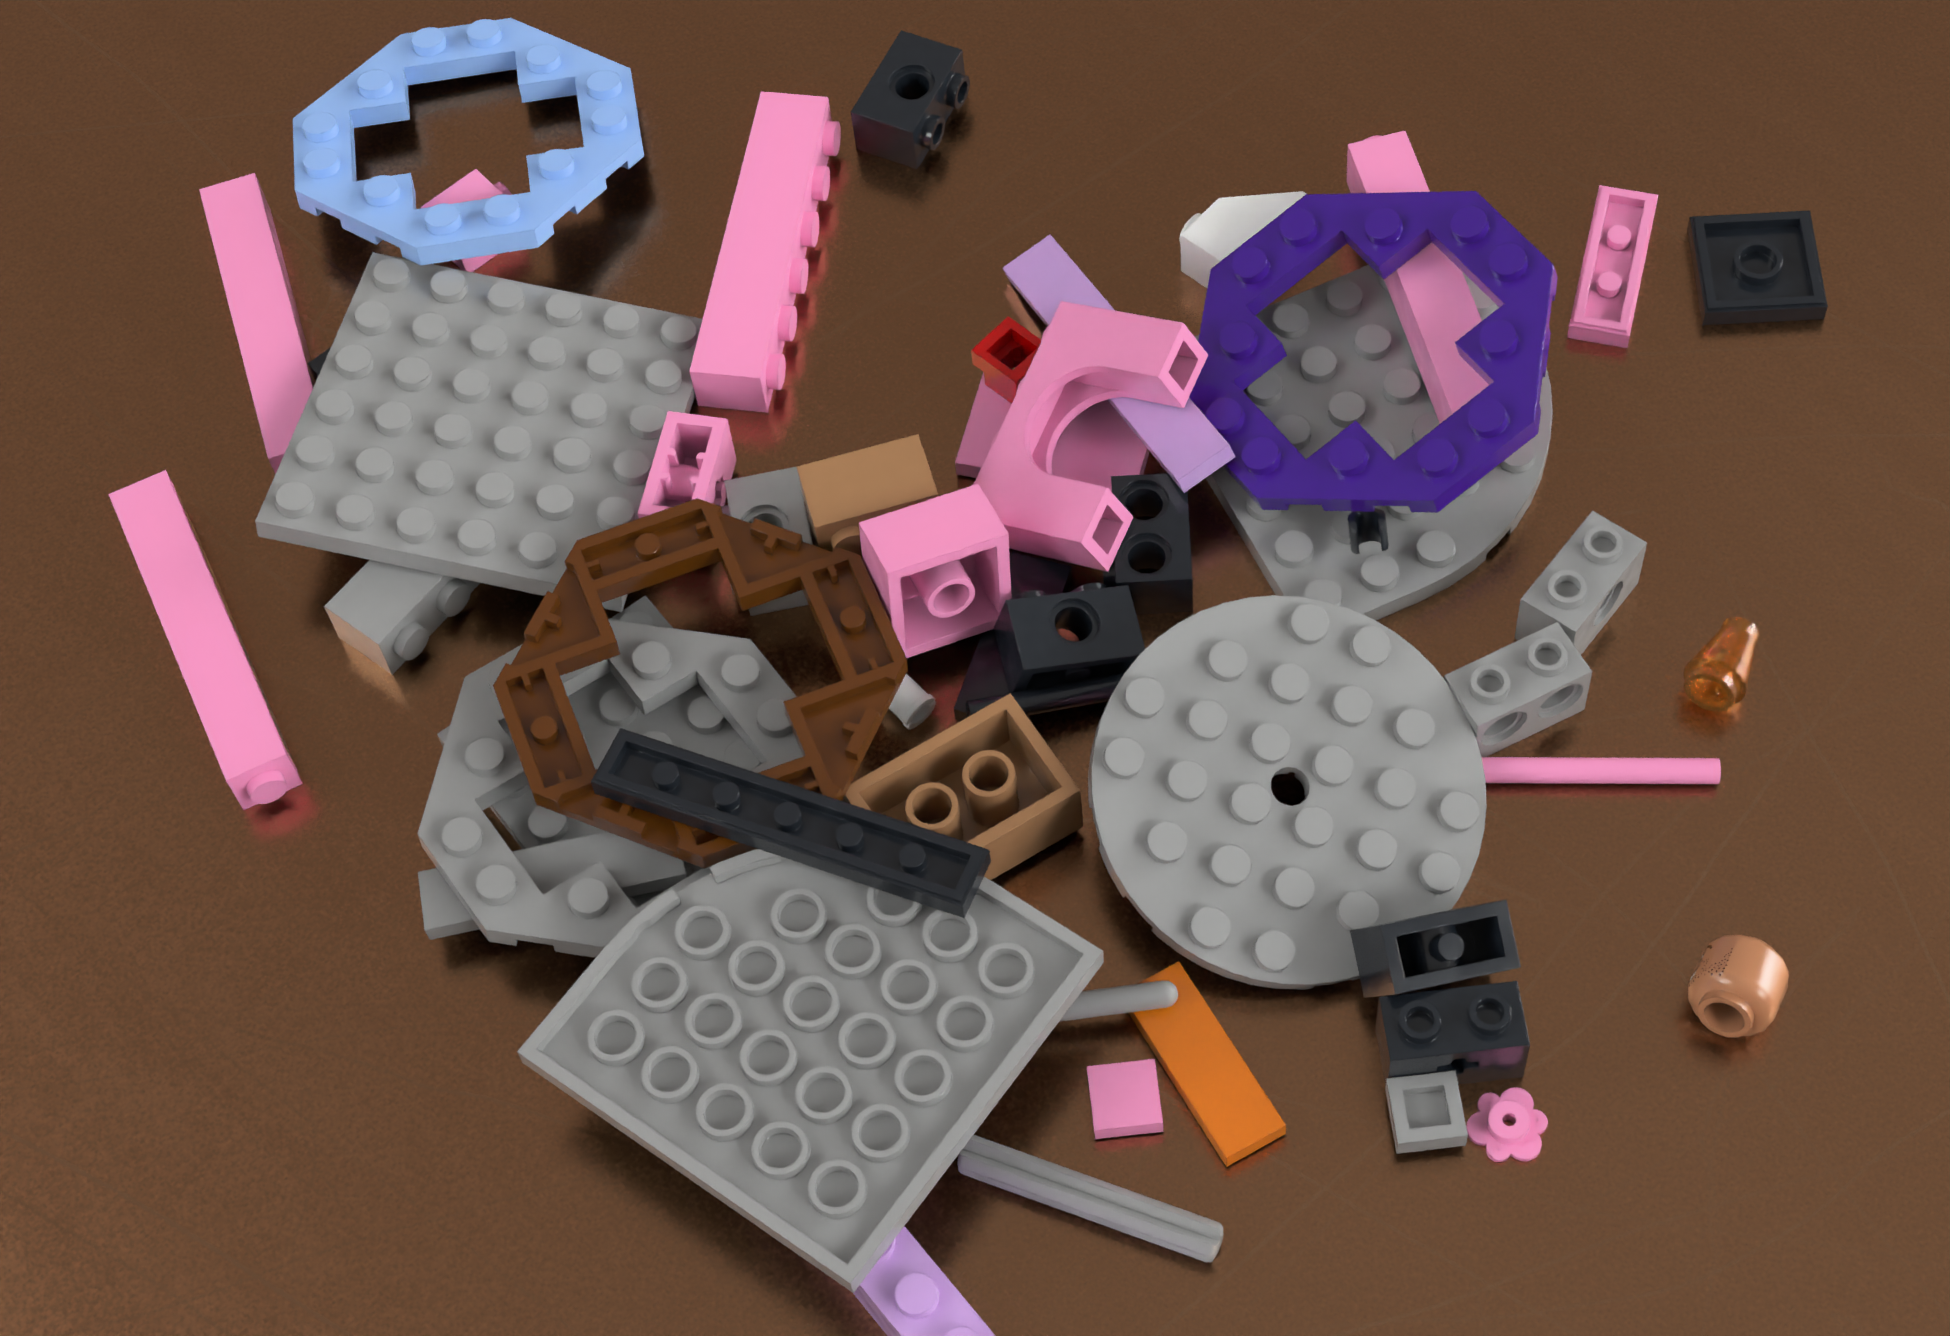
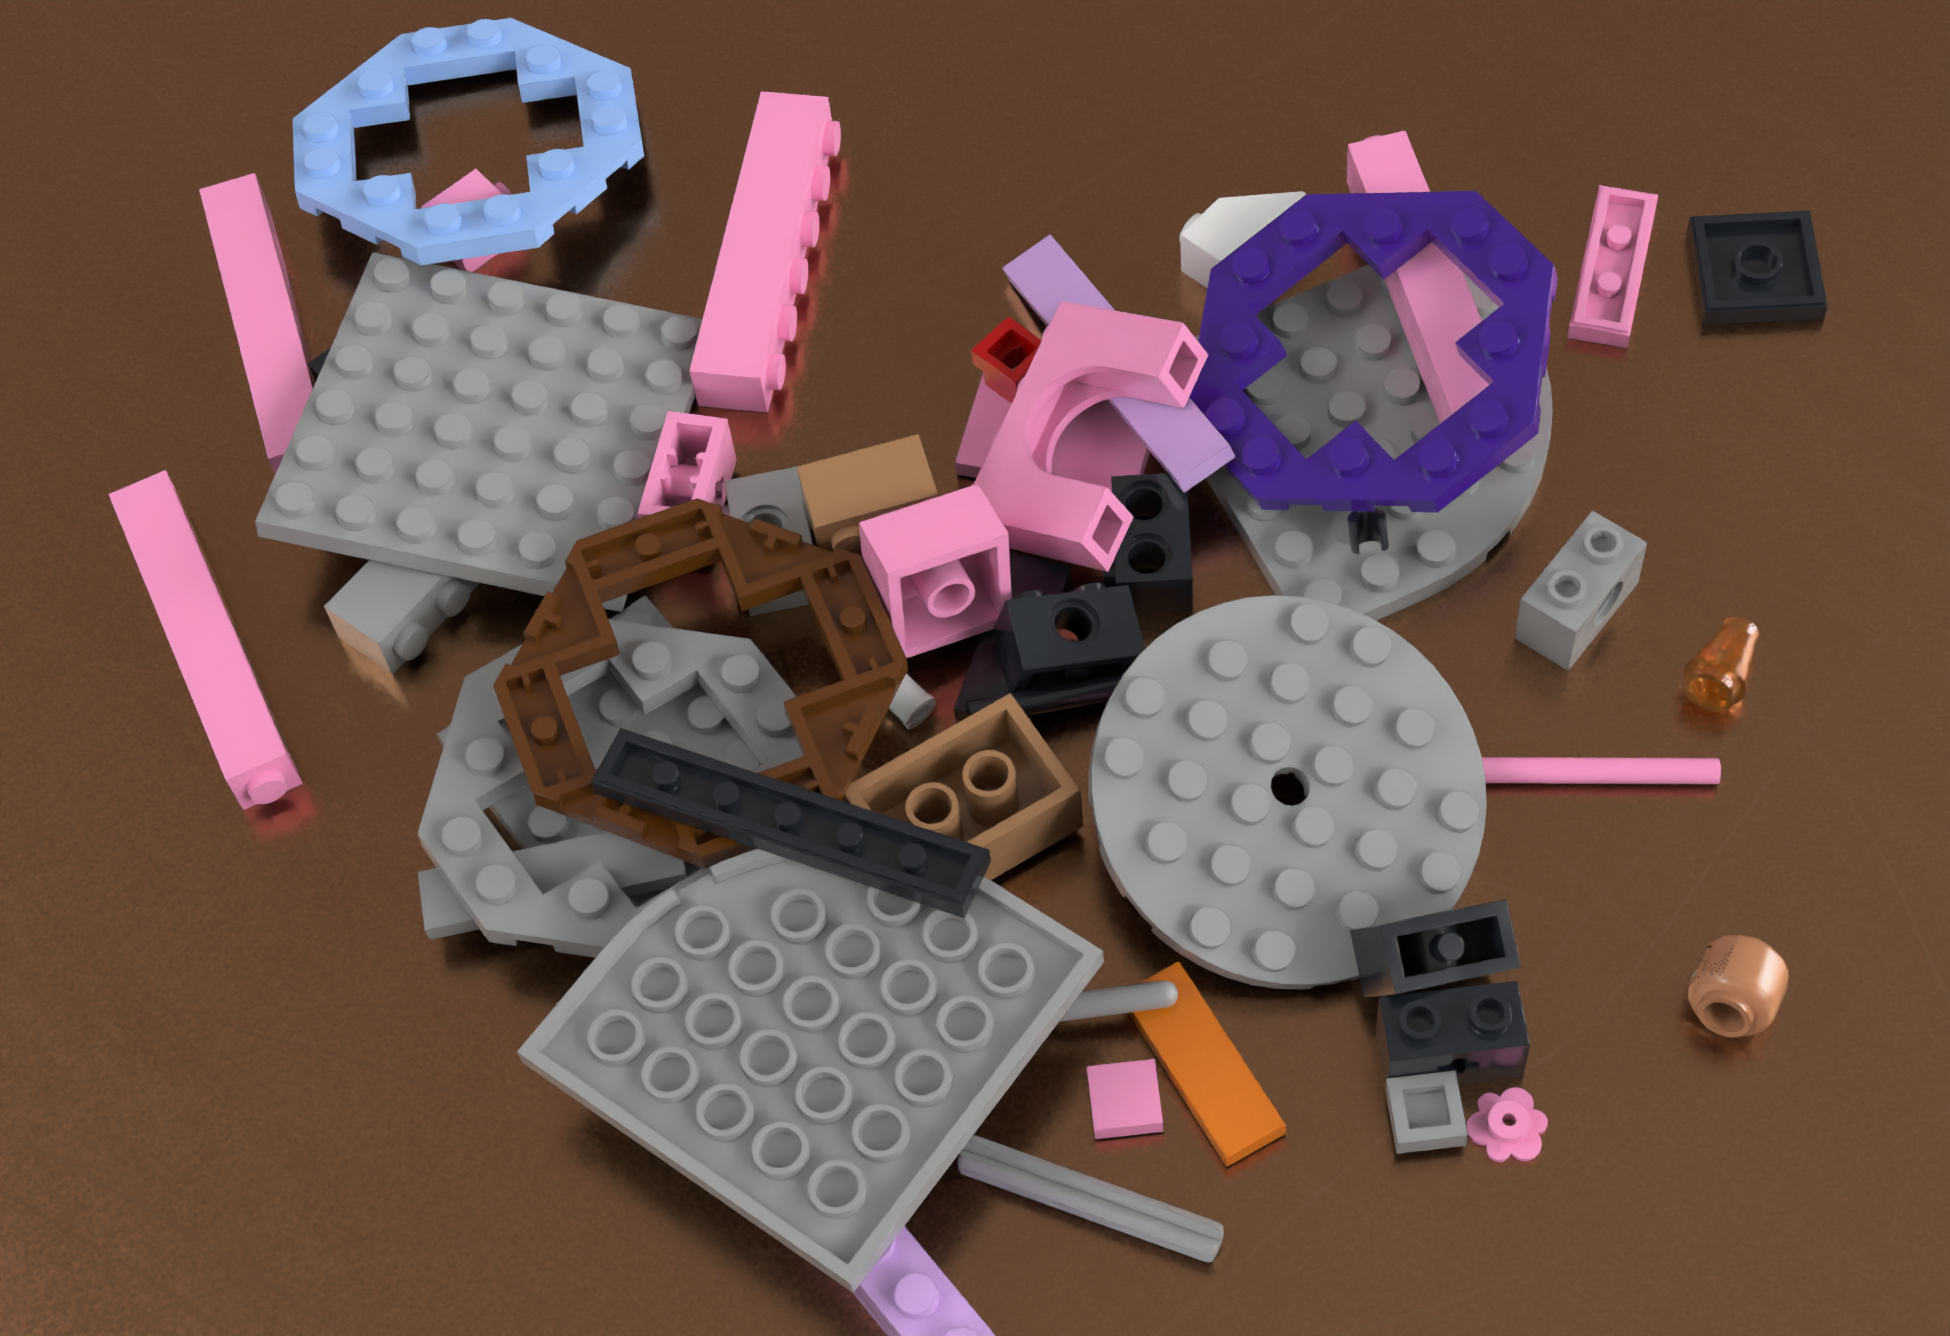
(910, 99): black brick -> none
(1522, 688): light grey brick -> none

